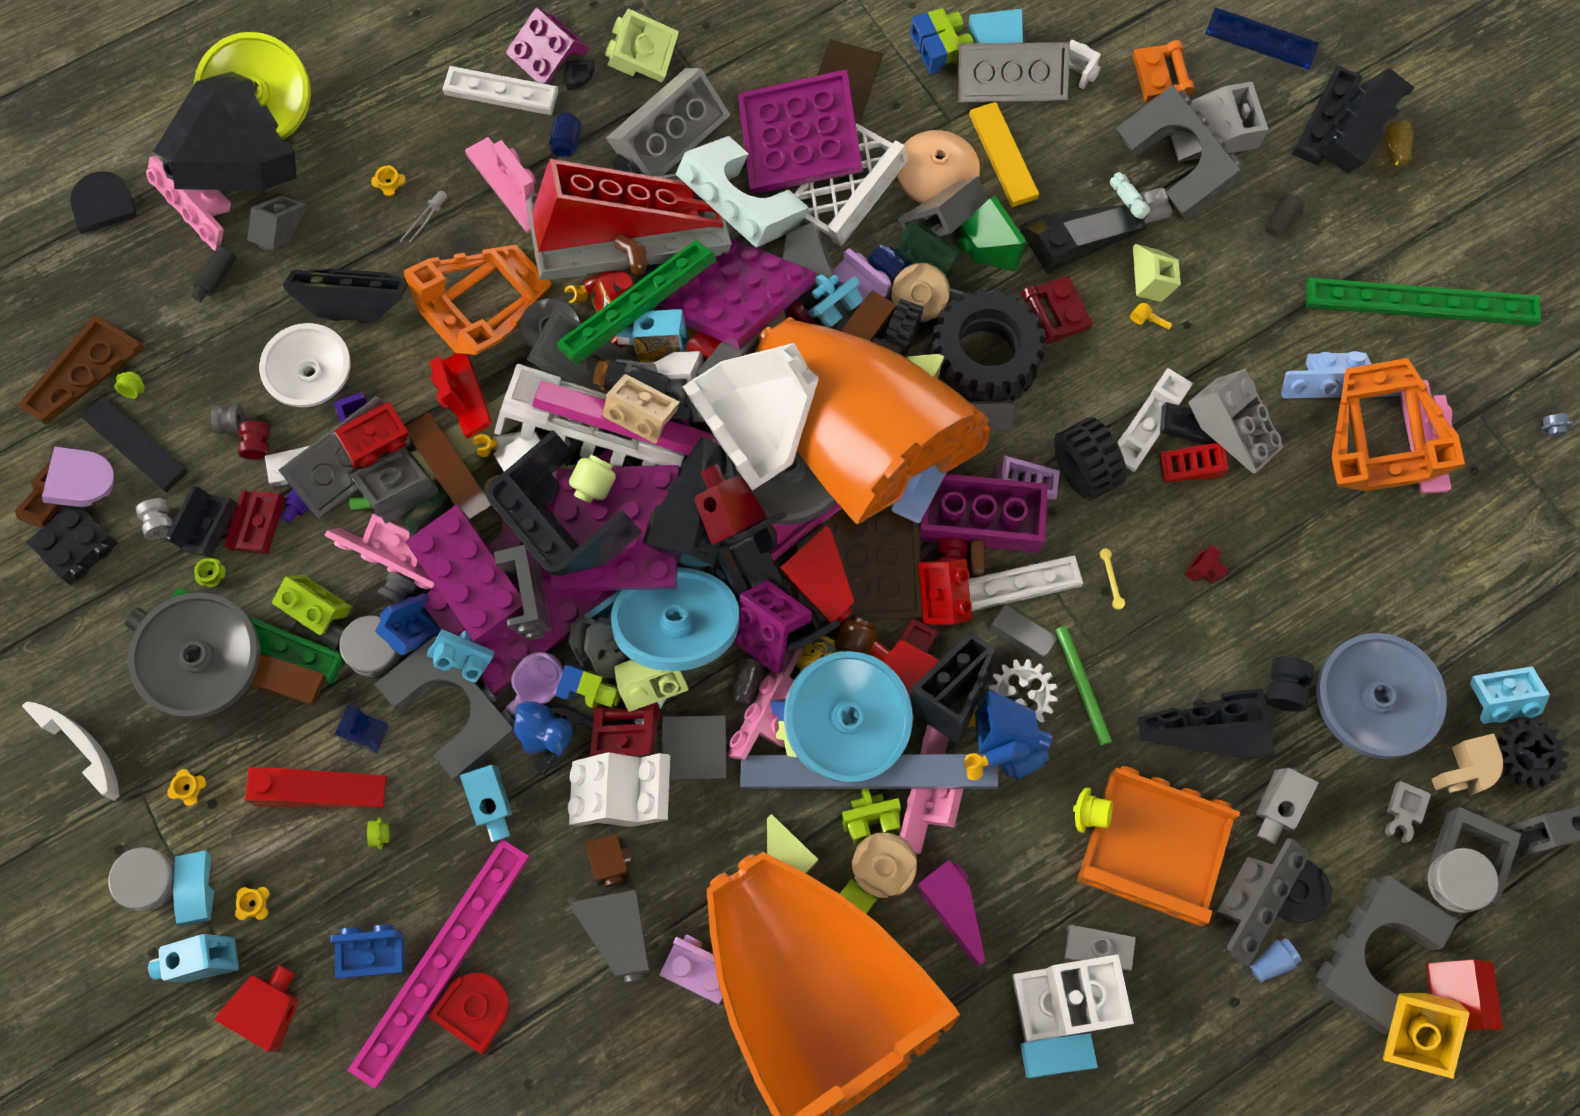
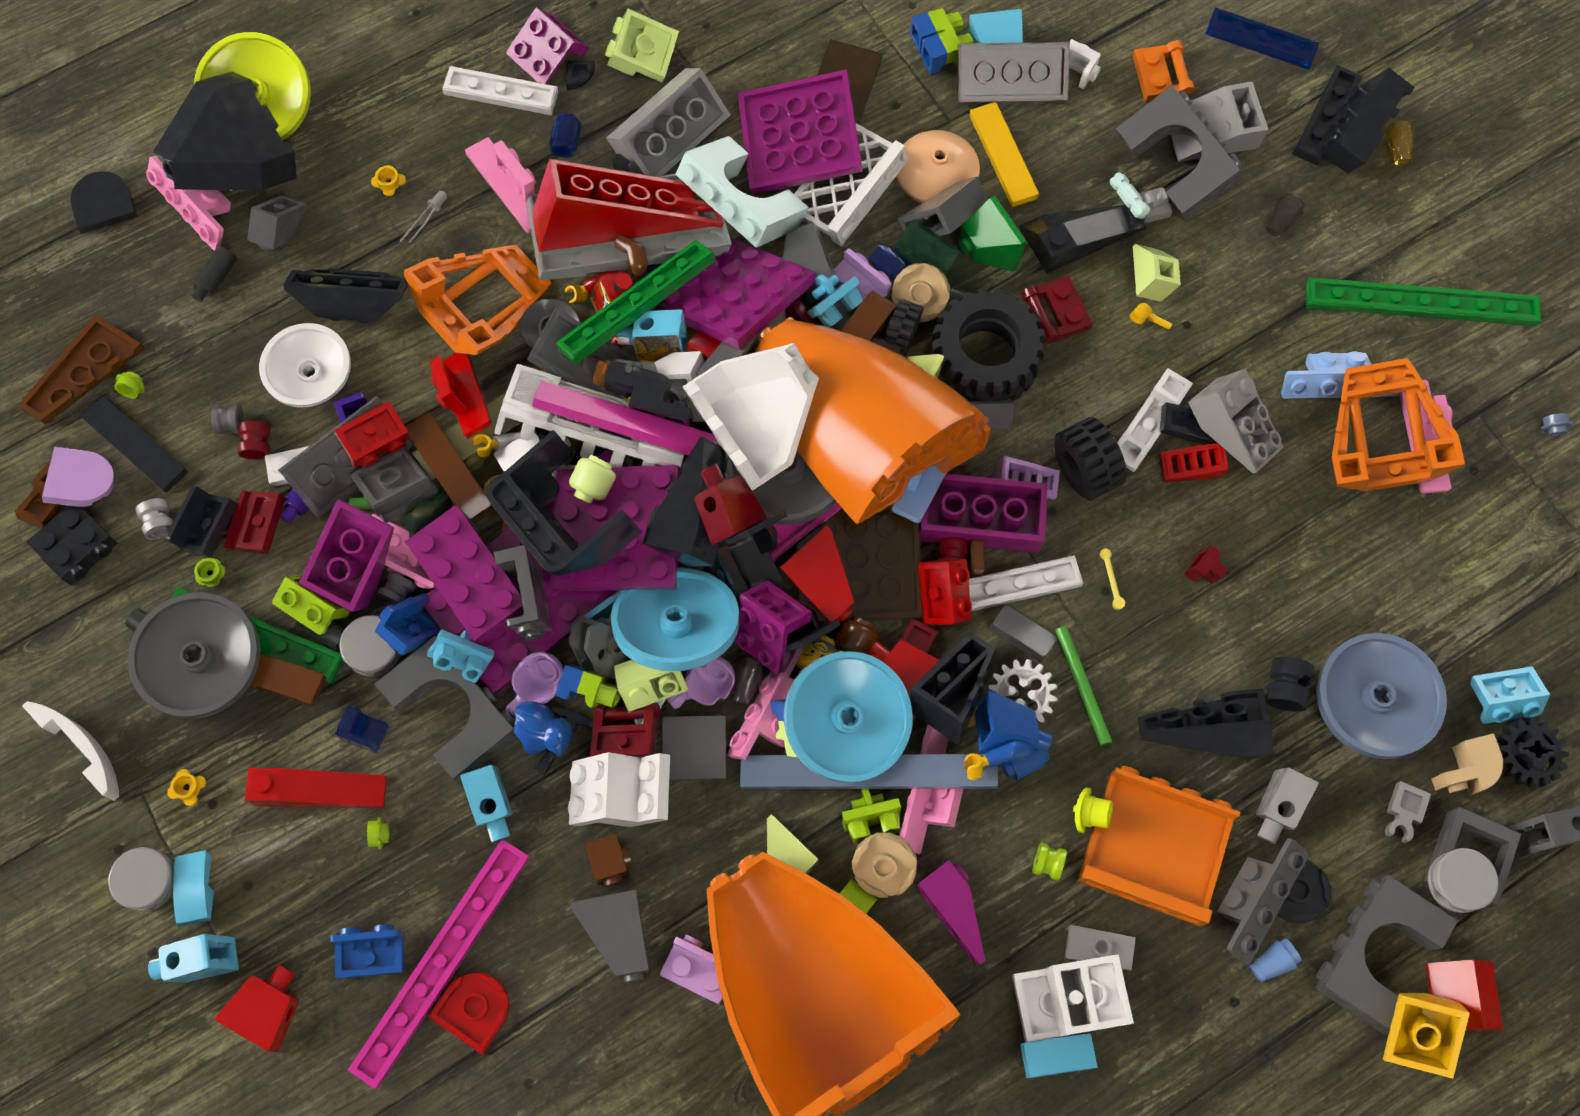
(243, 900): yellow plate -> none
(348, 557): none -> magenta slope
(639, 408): tan bracket -> none
(706, 683): none -> lavender hair
(1049, 861): none -> lime wheel

